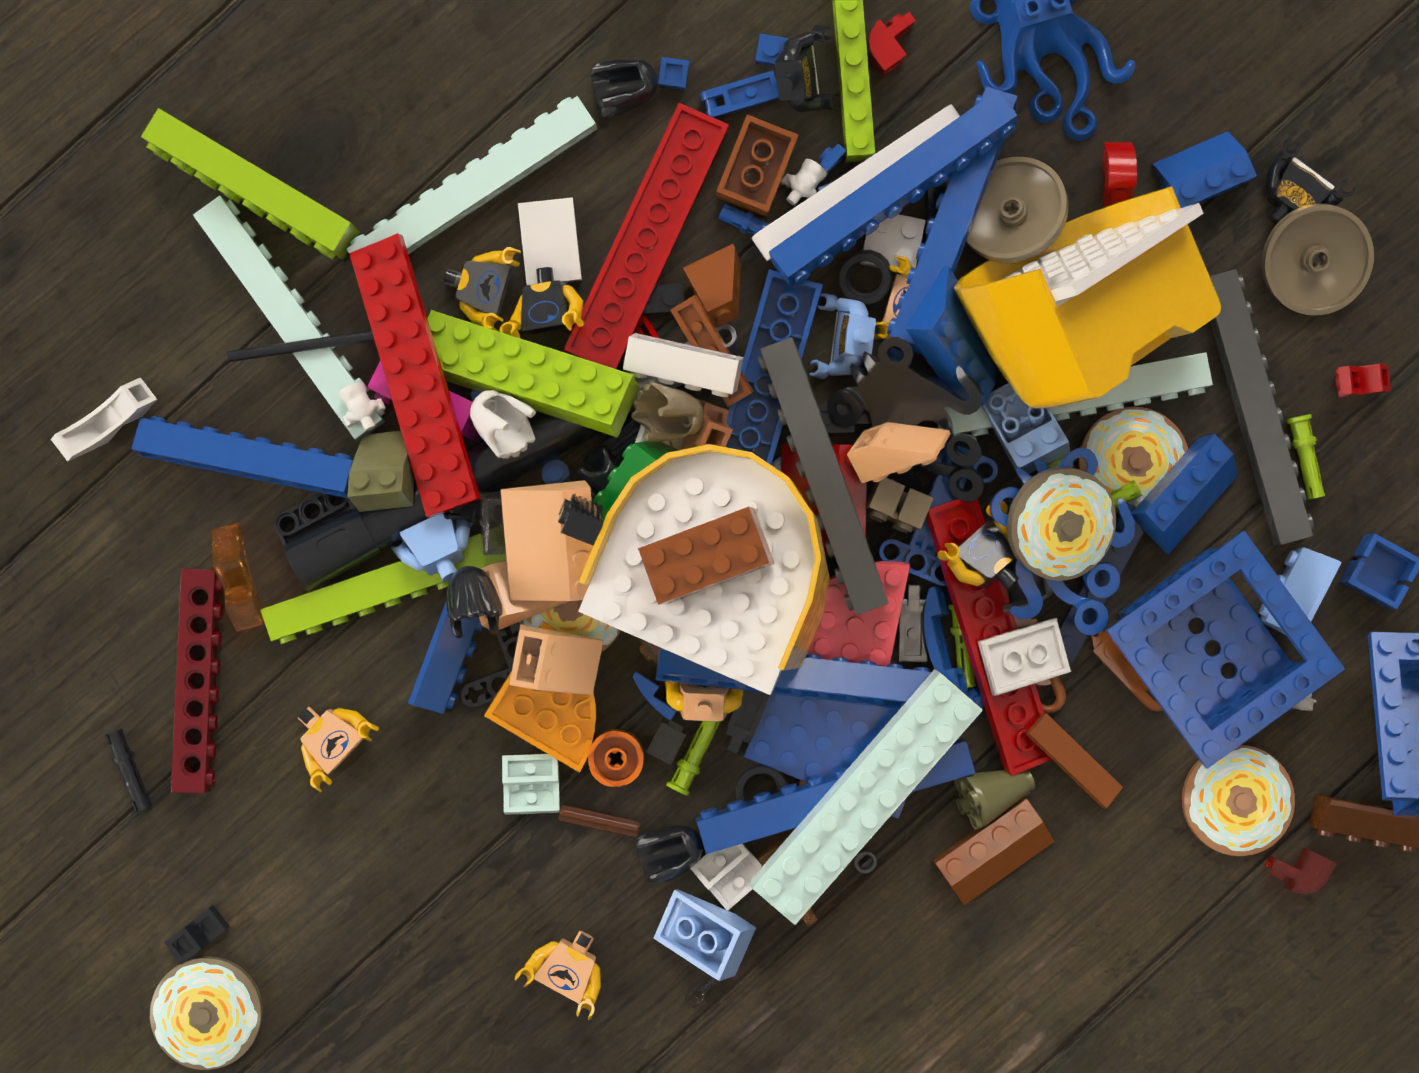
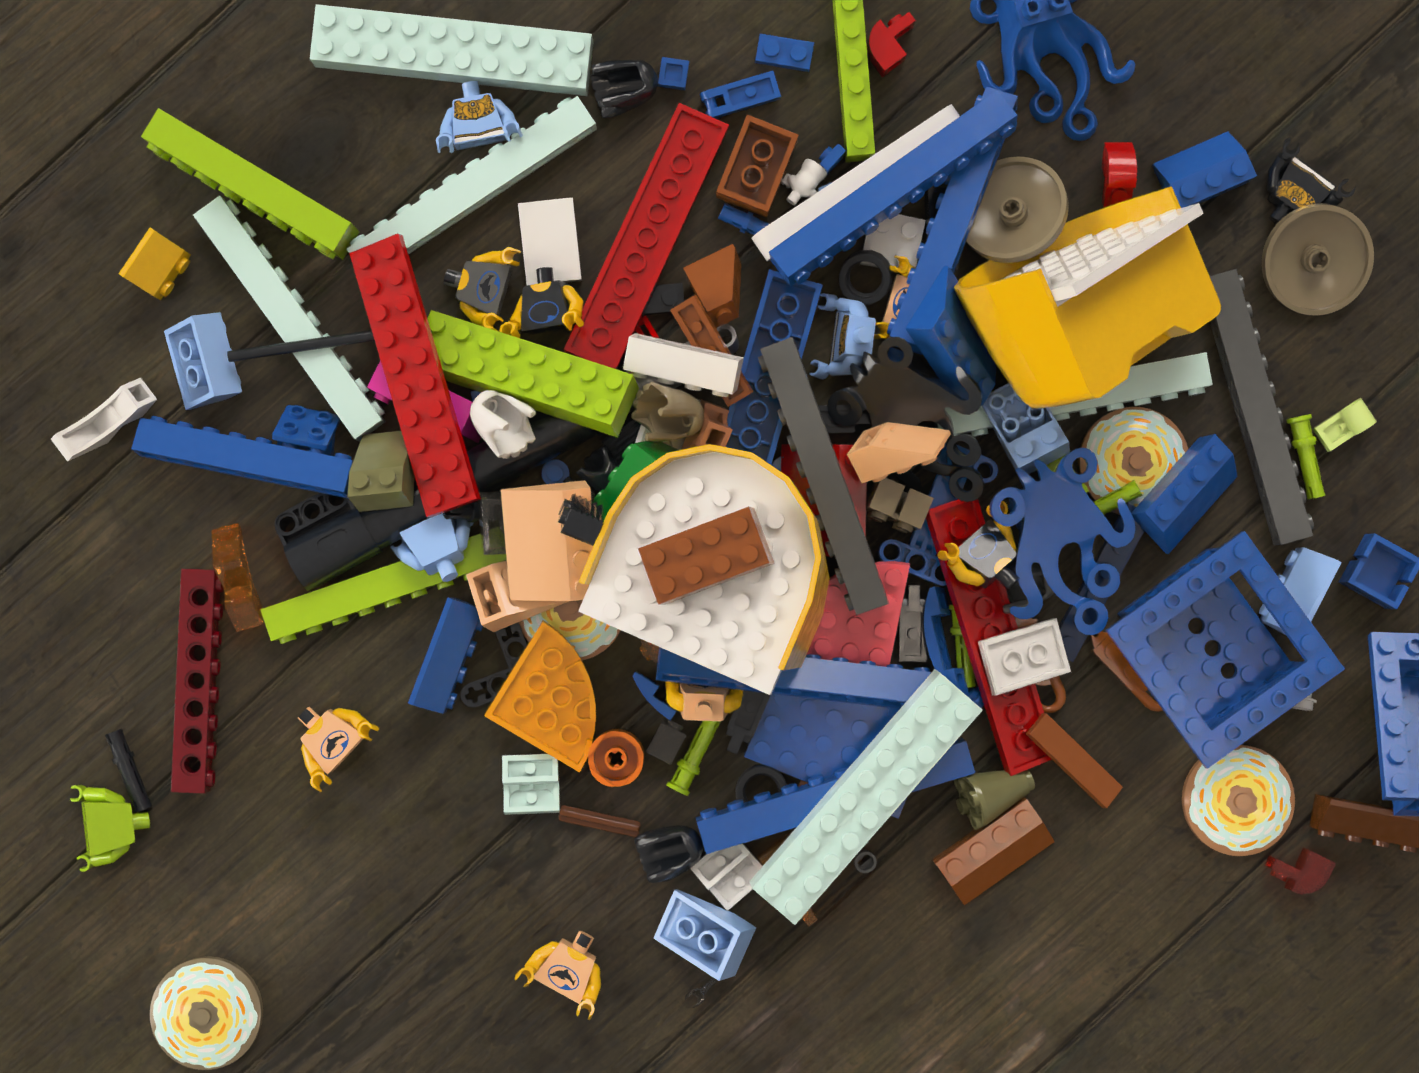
(107, 825): none -> lime torso
(155, 264): none -> yellow slope
(197, 934): black slope -> none
(201, 360): none -> light blue slope
(307, 429): none -> blue bracket
(359, 405): white piece -> none
(451, 50): none -> light aqua brick
(472, 595): black hair -> none
(476, 121): none -> light blue torso
(555, 661): light nougat slope -> none
(798, 73): black torso -> none
(1061, 523): dish -> none
(1344, 425): none -> yellowish green plate
(1362, 380): red brick -> none

